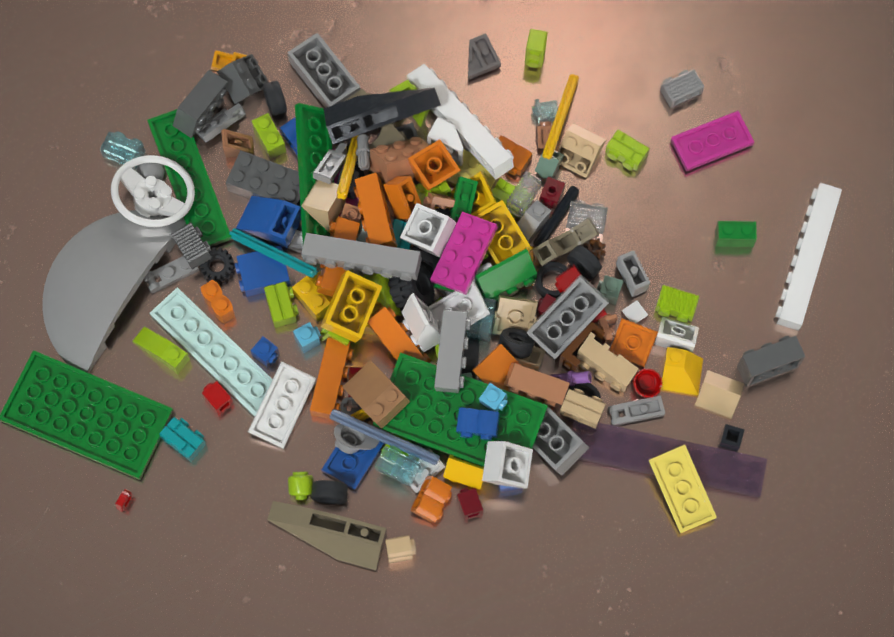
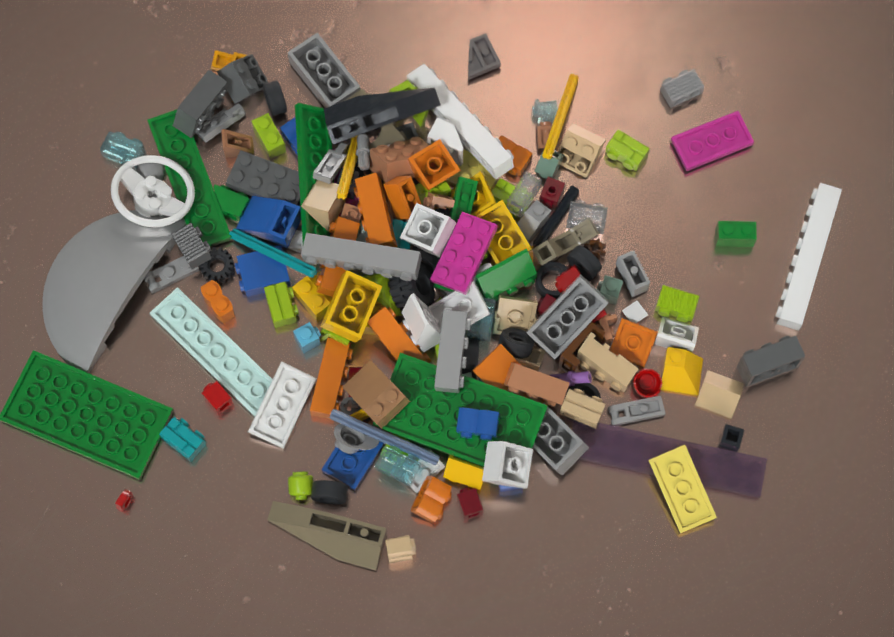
(162, 349): lime slope -> none
(230, 202): none -> green slope
(265, 352): blue brick -> none
(493, 398): medium azure brick -> none
(535, 48): lime brick -> none

